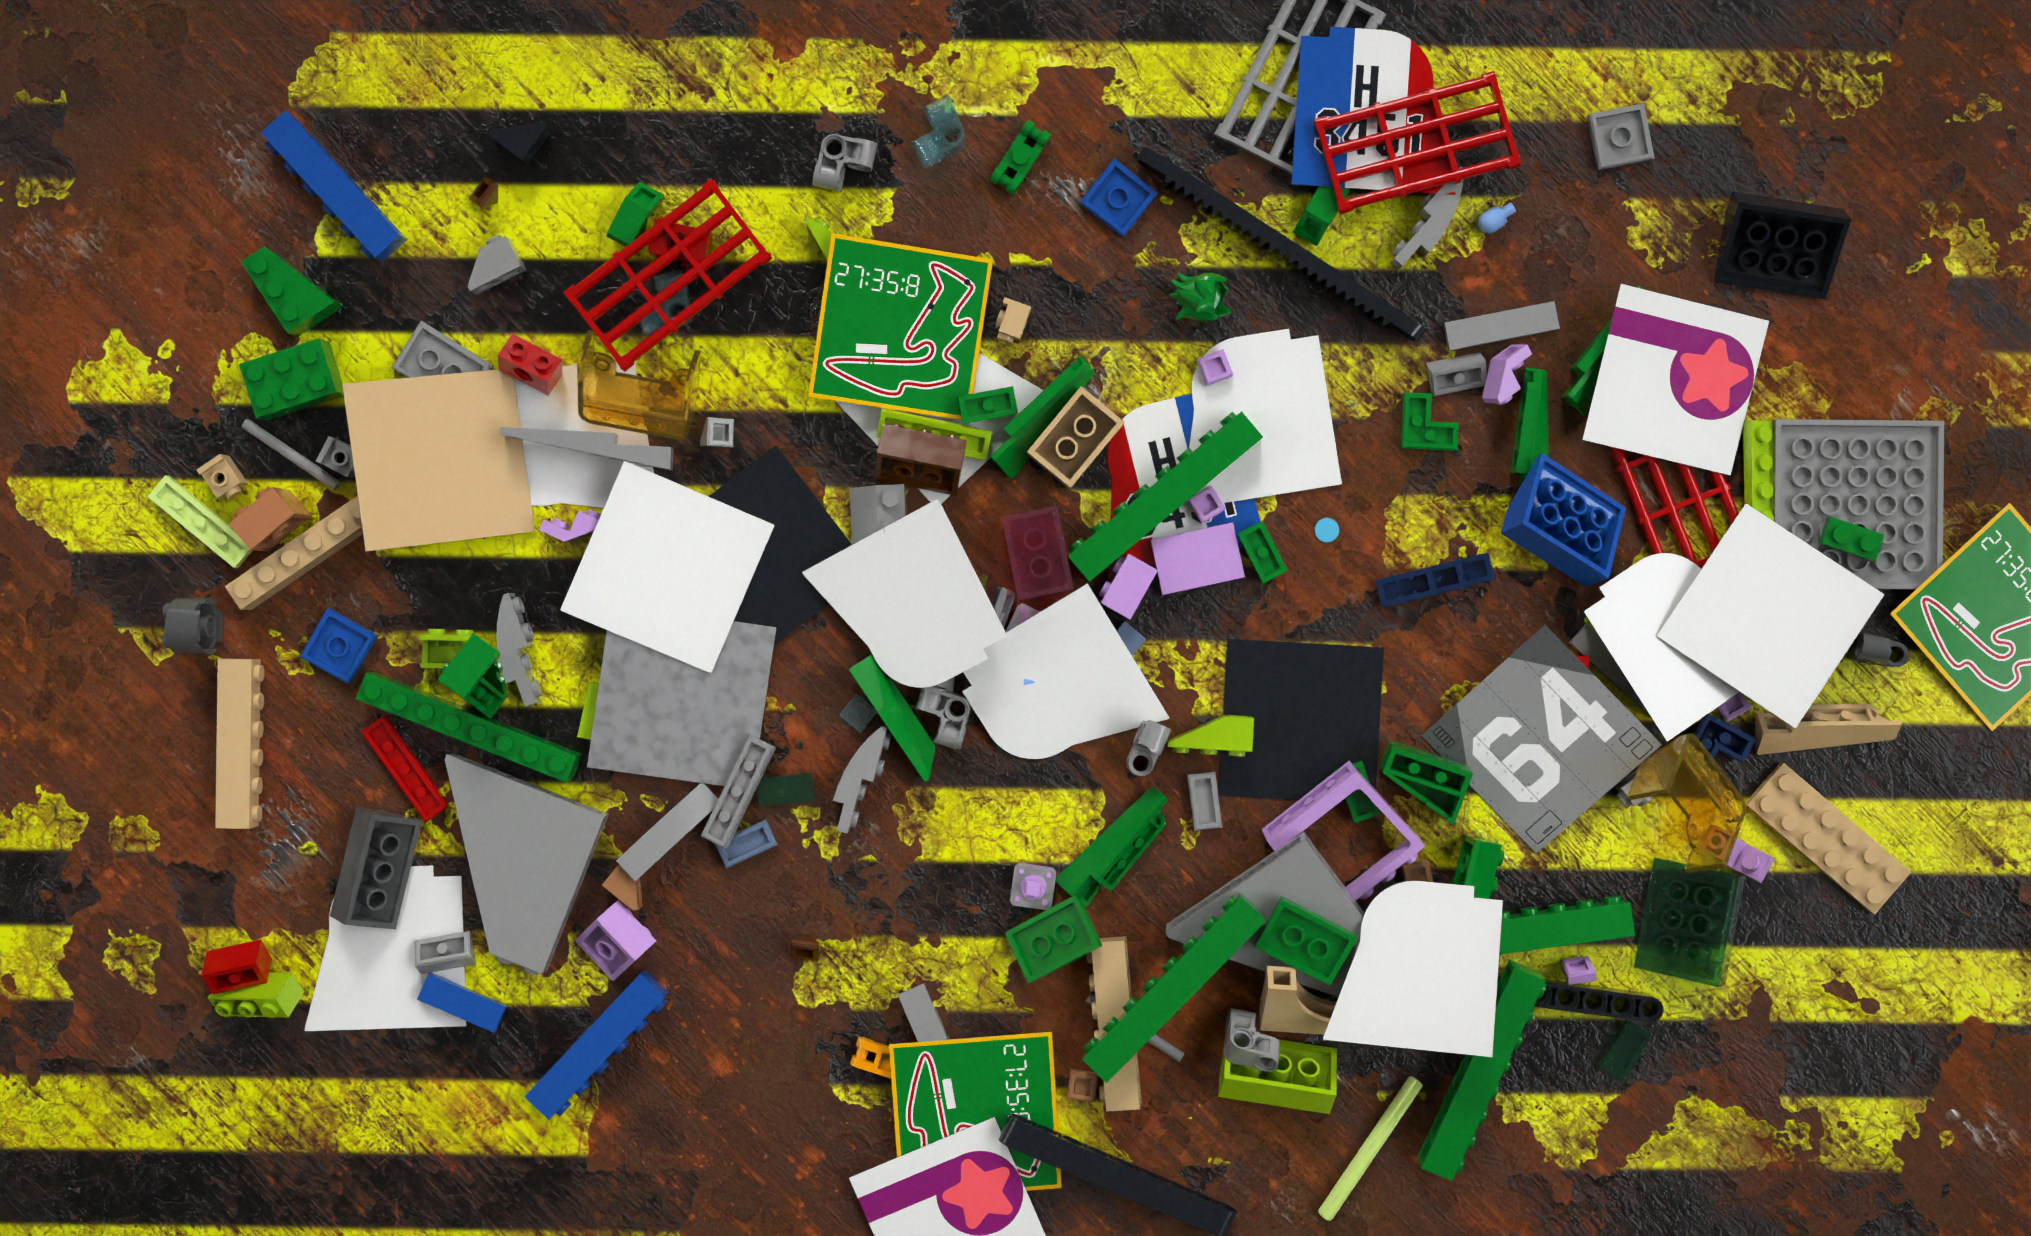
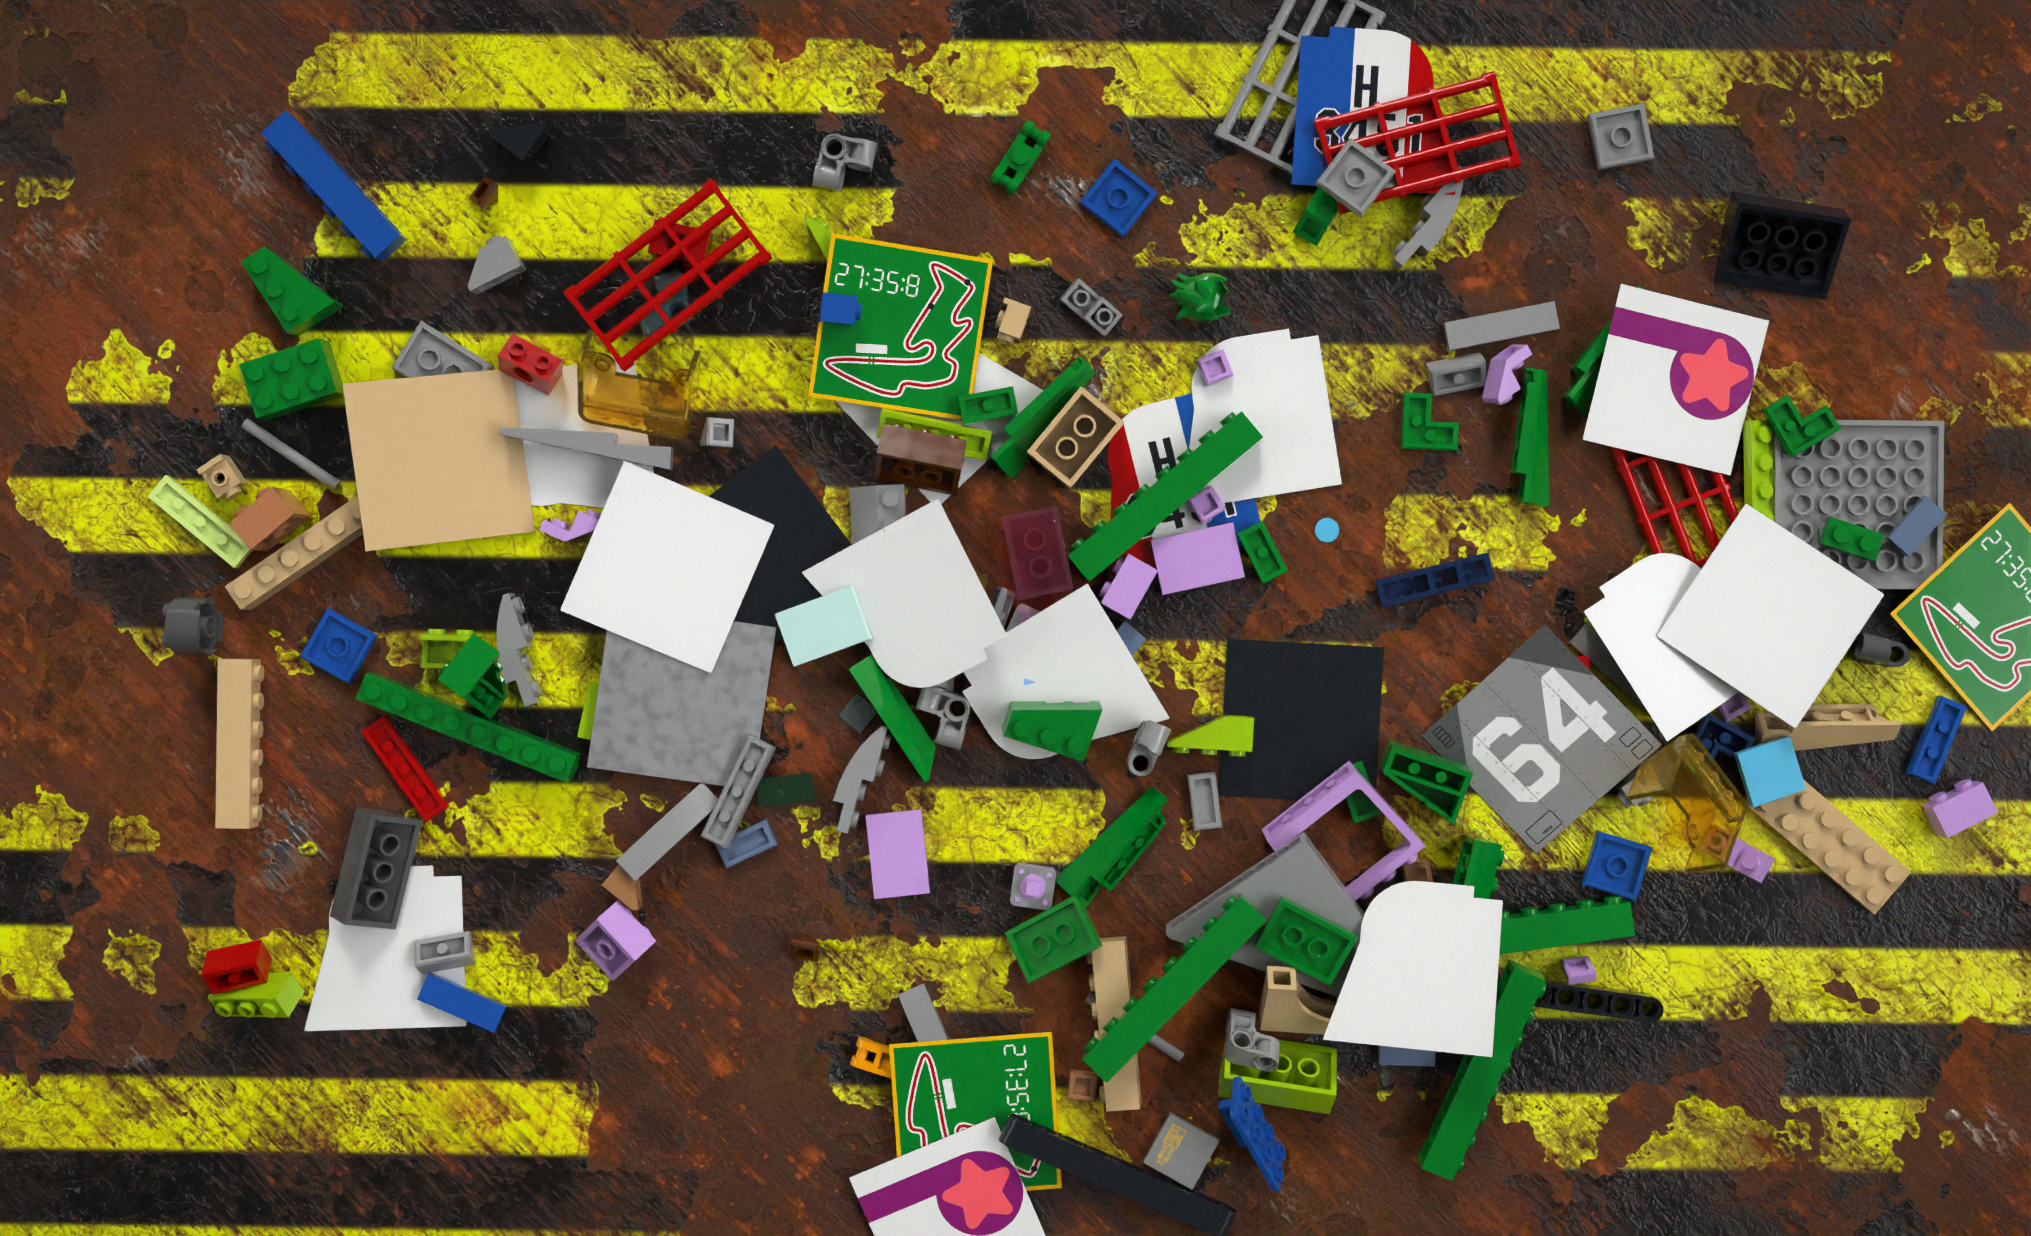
(330, 454): light grey brick -> none
(523, 856): light grey slope -> none
(593, 1048): blue brick -> none
(634, 213): green slope -> none
(823, 626): none -> light aqua tile
(839, 309): none -> blue brick
(897, 853): none -> lavender tile
(943, 119): clear light blue piece -> none
(1053, 726): none -> green wedge
(1090, 307): none -> light grey slope
(1181, 1150): none -> light grey tile
(1251, 1130): none -> blue bracket
(1280, 244): black gear -> none
(1355, 177): none -> light grey tile
(1370, 1148): yellowish green axle -> none
(1405, 1056): none -> sand blue tile
(1495, 218): light blue cylinder -> none
(1565, 522): blue slope -> none
(1616, 865): none -> blue tile
(1625, 1050): clear green tile -> none
(1689, 922): clear green slope -> none
(1769, 771): none -> medium azure tile
(1797, 432): none -> green tile
(1916, 526): none -> sand blue tile
(1936, 739): none -> blue tile
(1959, 808): none -> lavender brick

